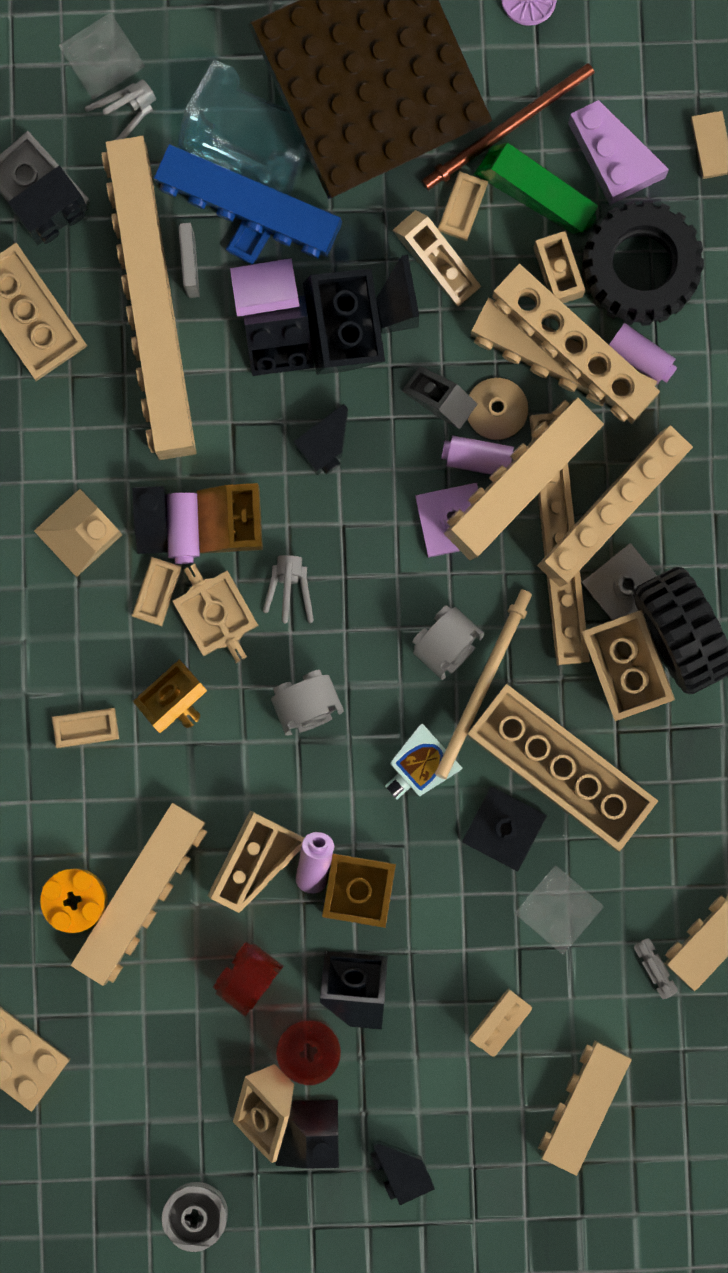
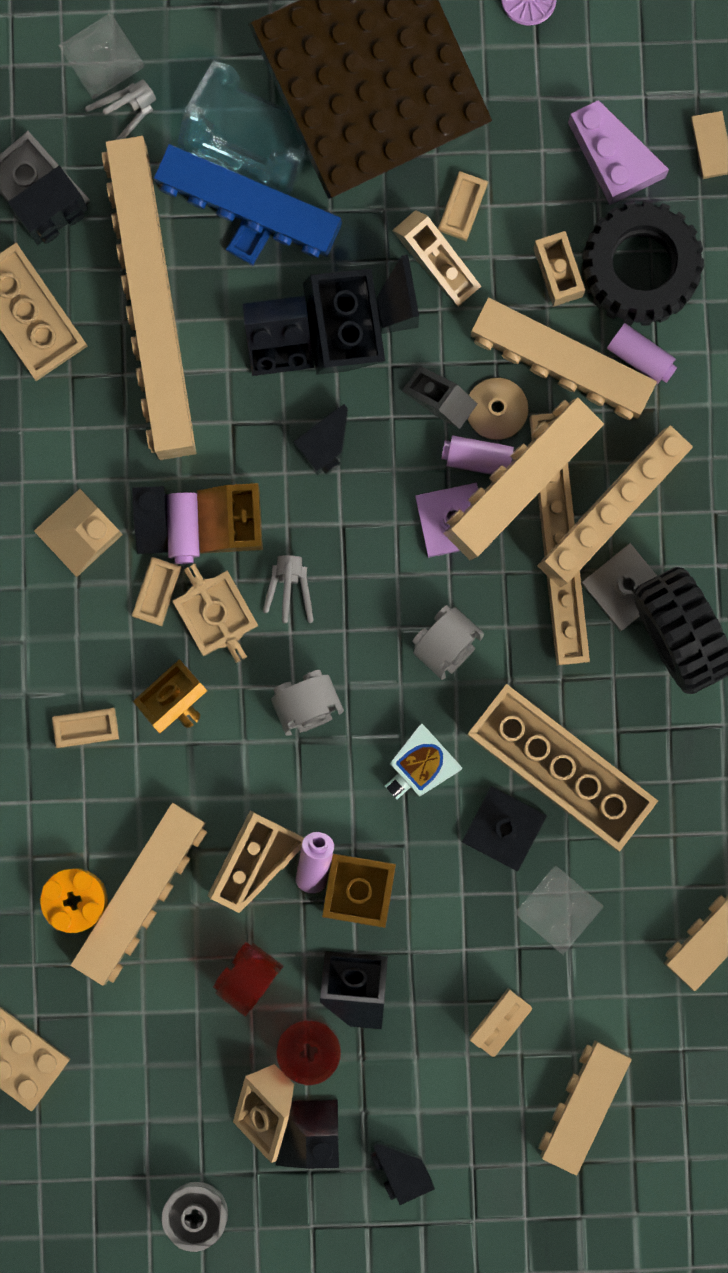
(189, 260): light grey tile -> none
(264, 287): lavender tile -> none
(443, 172): copper bar -> none
(517, 613): tan bar -> none
(523, 284): tan brick -> none
(536, 188): green slope -> none
(628, 665): tan slope -> none
(655, 968): light grey axle -> none

